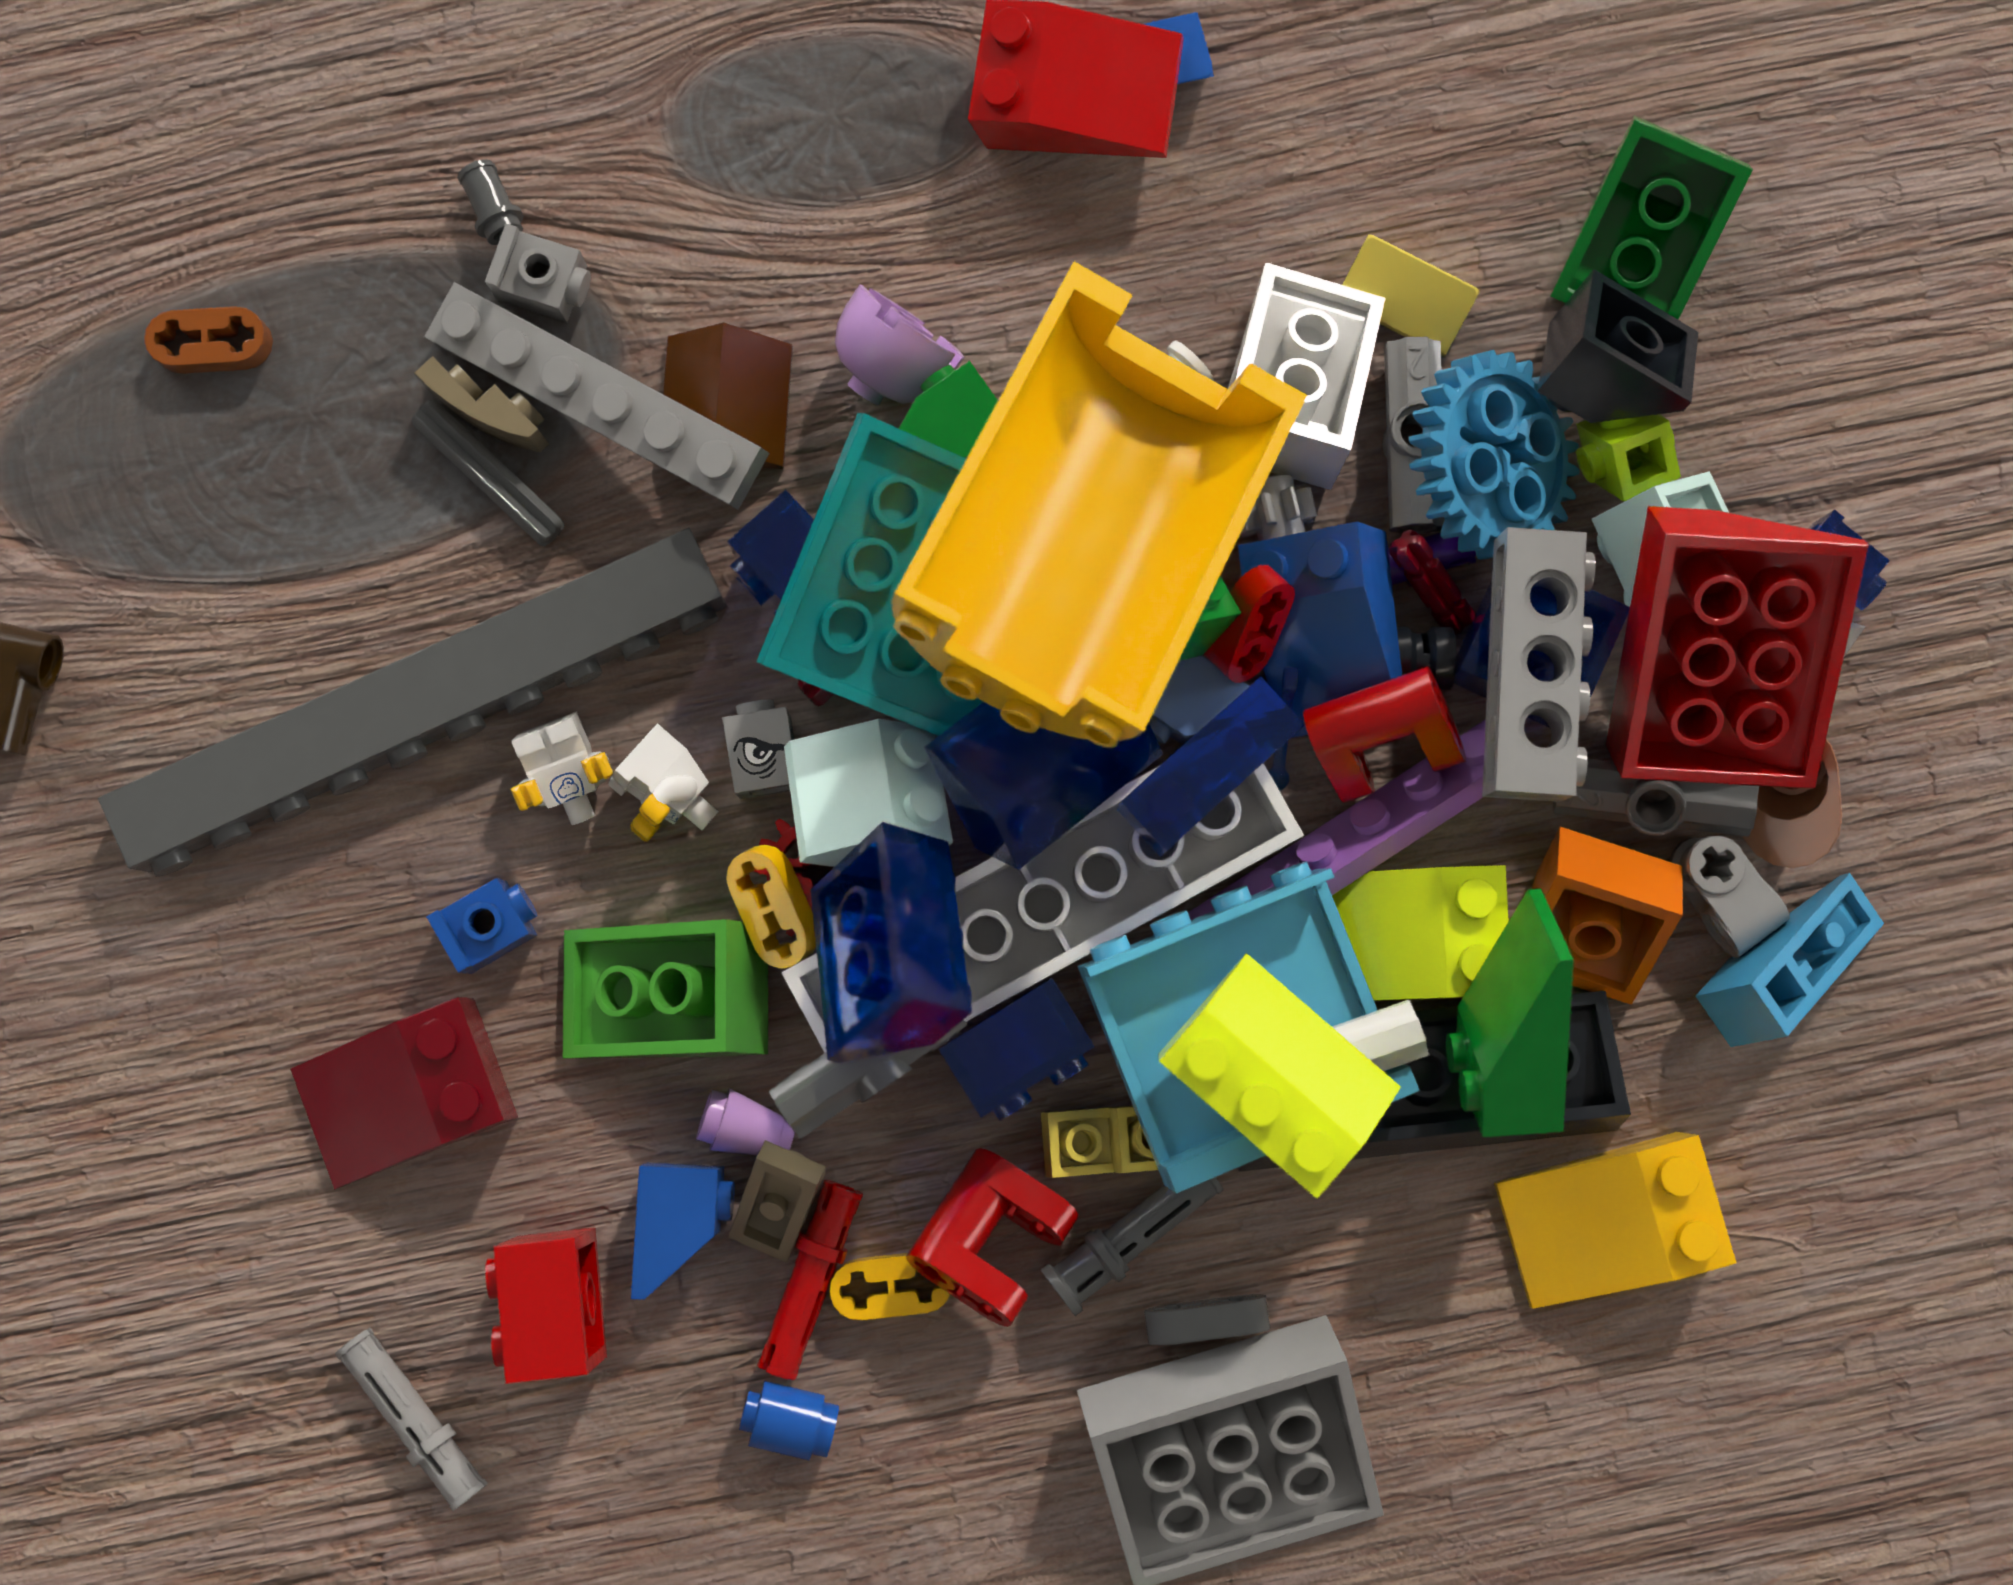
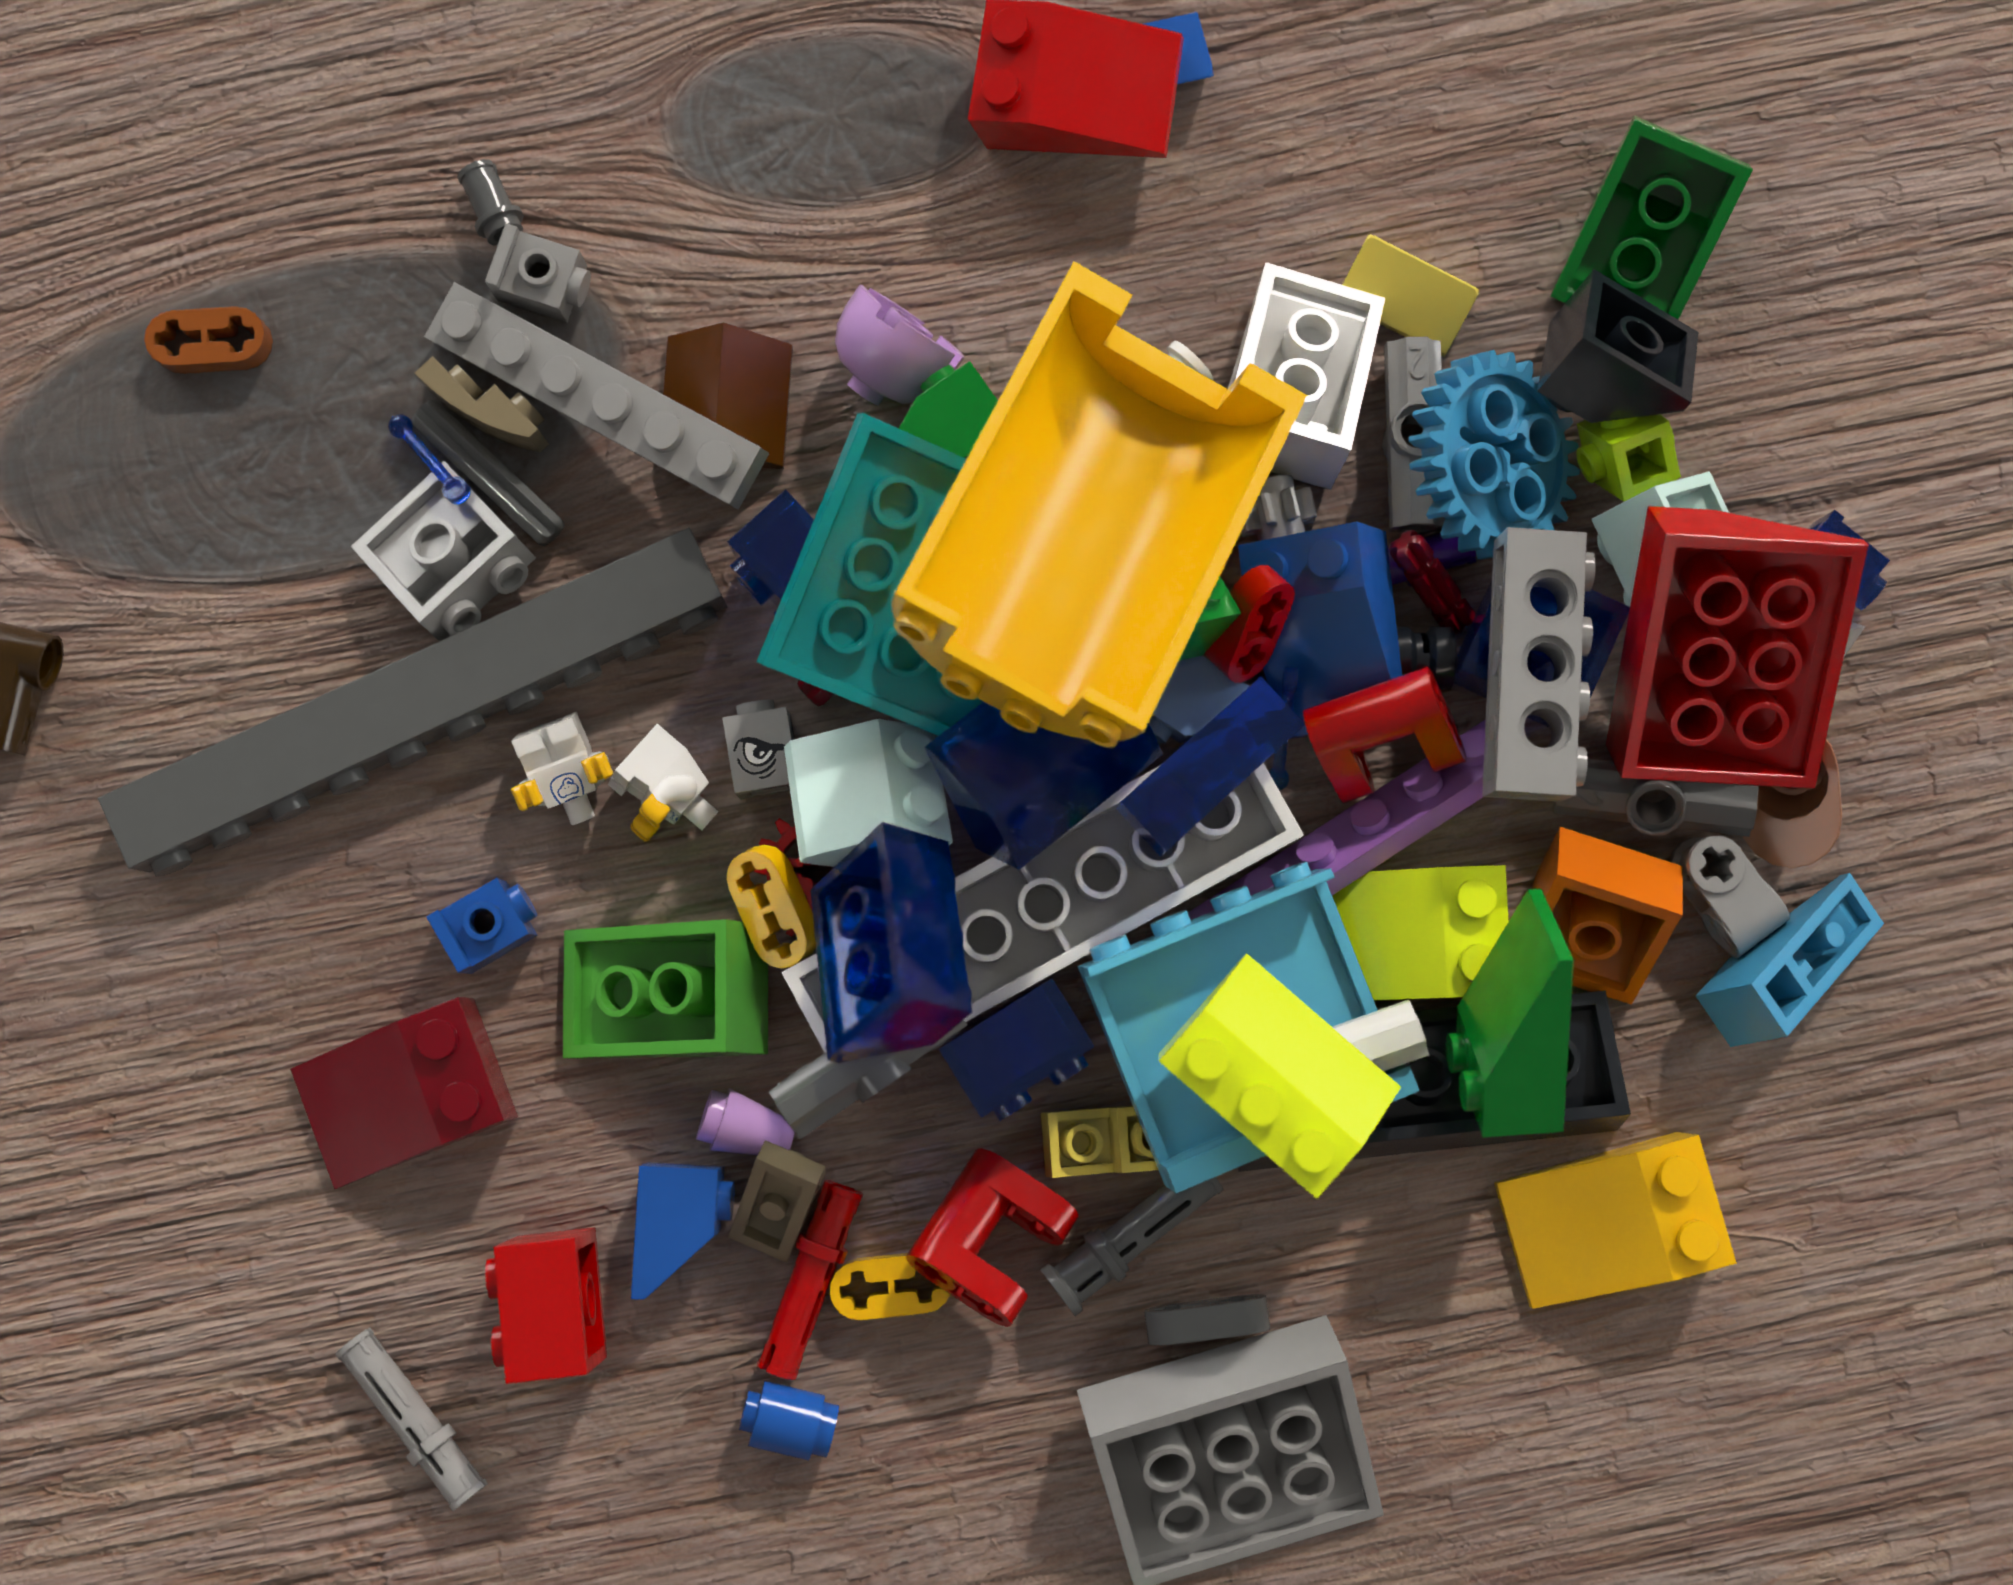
(444, 557): none -> light grey plate
(454, 488): none -> clear blue hinge

